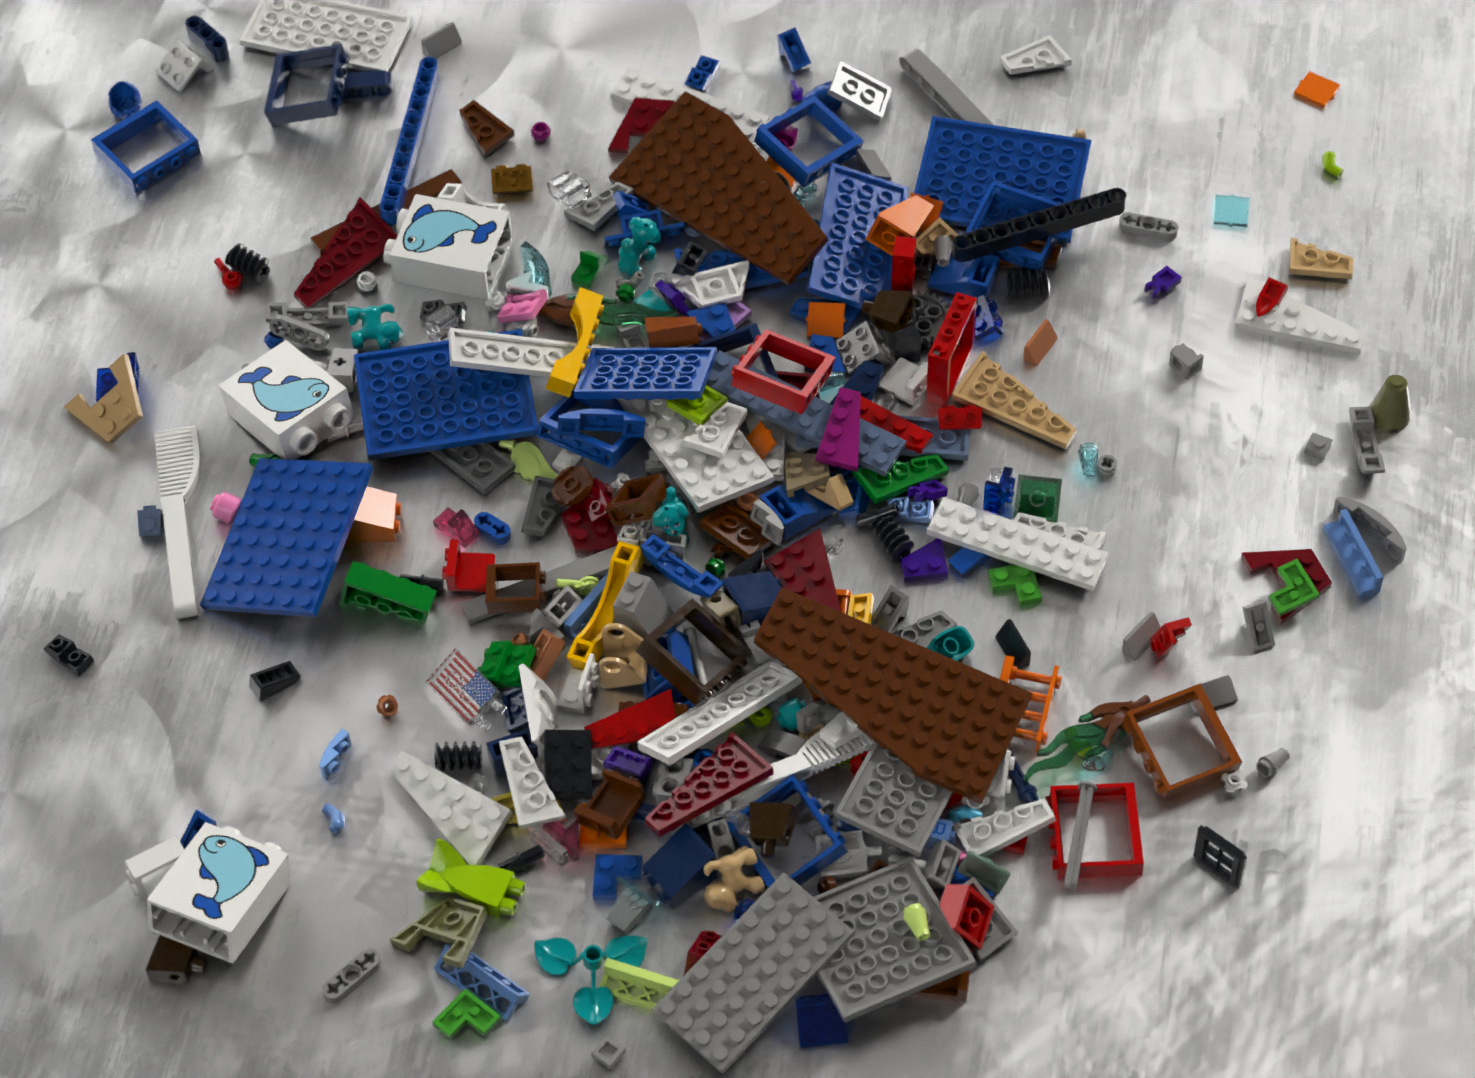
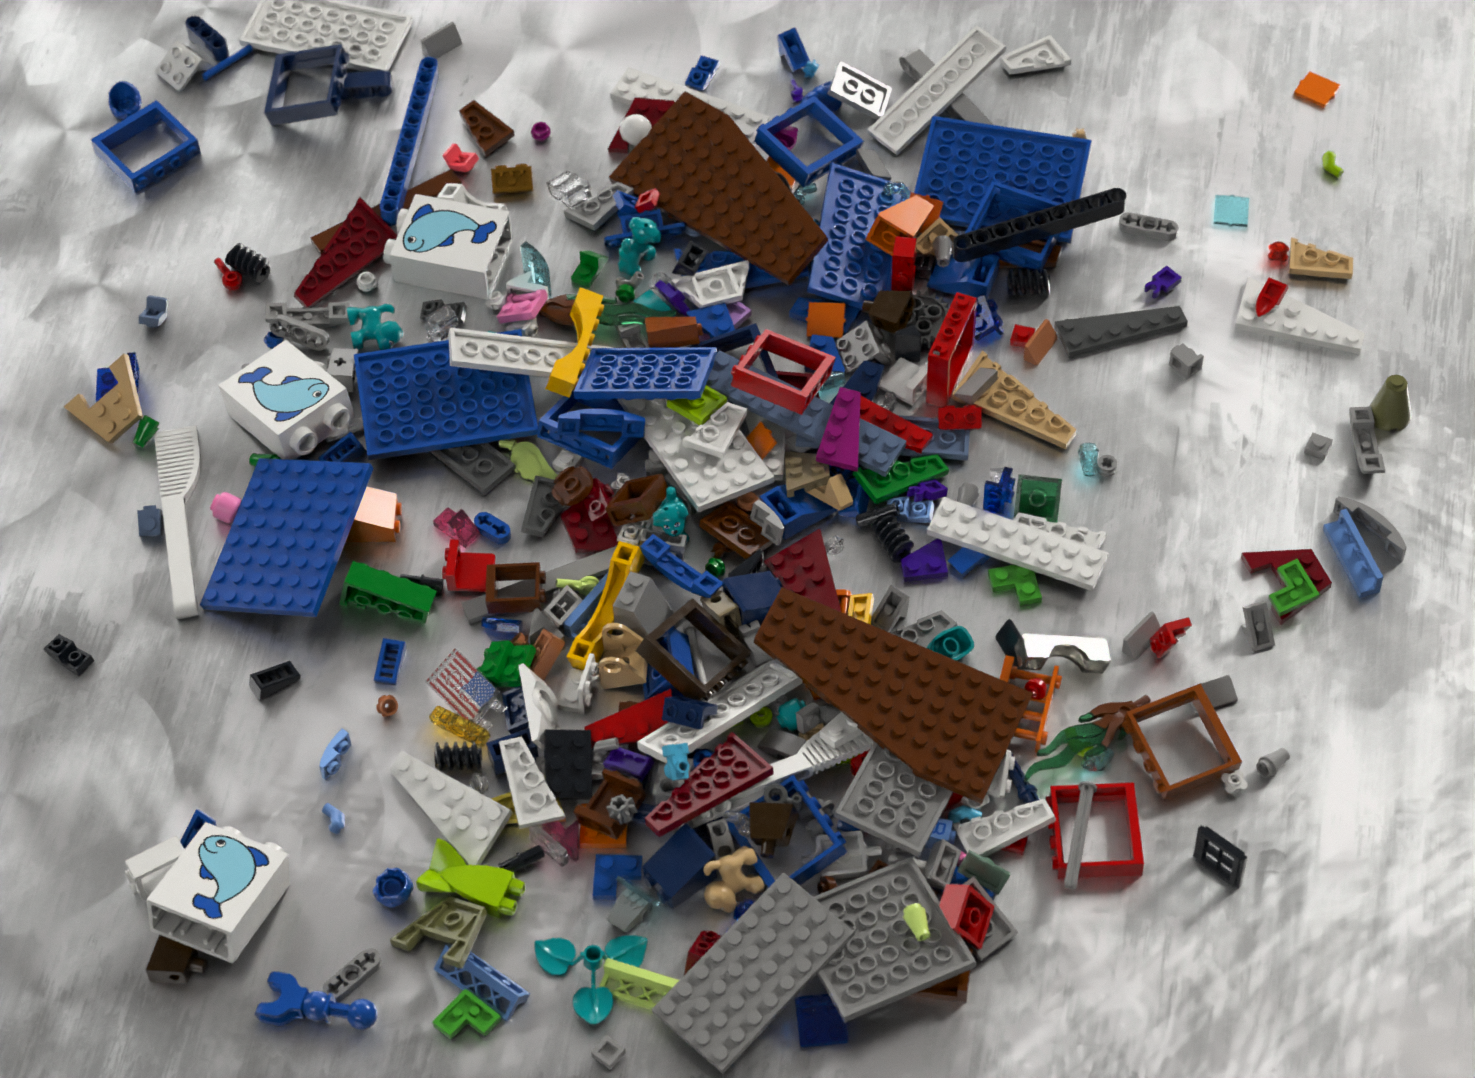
(146, 429): none -> green cone
(155, 311): none -> sand blue bracket
(227, 62): none -> blue bar
(298, 1003): none -> blue piece
(345, 443): none -> blue slope
(389, 644): none -> blue slope
(393, 887): none -> blue hair
(459, 160): none -> coral bracket
(459, 726): none -> clear yellow beam
(502, 625): none -> clear blue tile
(600, 749): none -> light grey arm
(621, 809): none -> light grey gear
(634, 128): none -> white hair
(647, 200): none -> red plate
(677, 764): none -> medium azure plate
(687, 711): none -> dark blue bracket
(777, 789): none -> dark grey plate
(810, 68): none -> dark azure plate
(896, 187): none -> clear light blue arm
(936, 90): none -> white plate
(977, 385): none -> light grey slope
(1021, 335): none -> red plate
(1037, 687): none -> red plate
(1087, 653): none -> clear smoke arch
(1104, 331): none -> dark grey wing
(1278, 251): none -> clear red plate

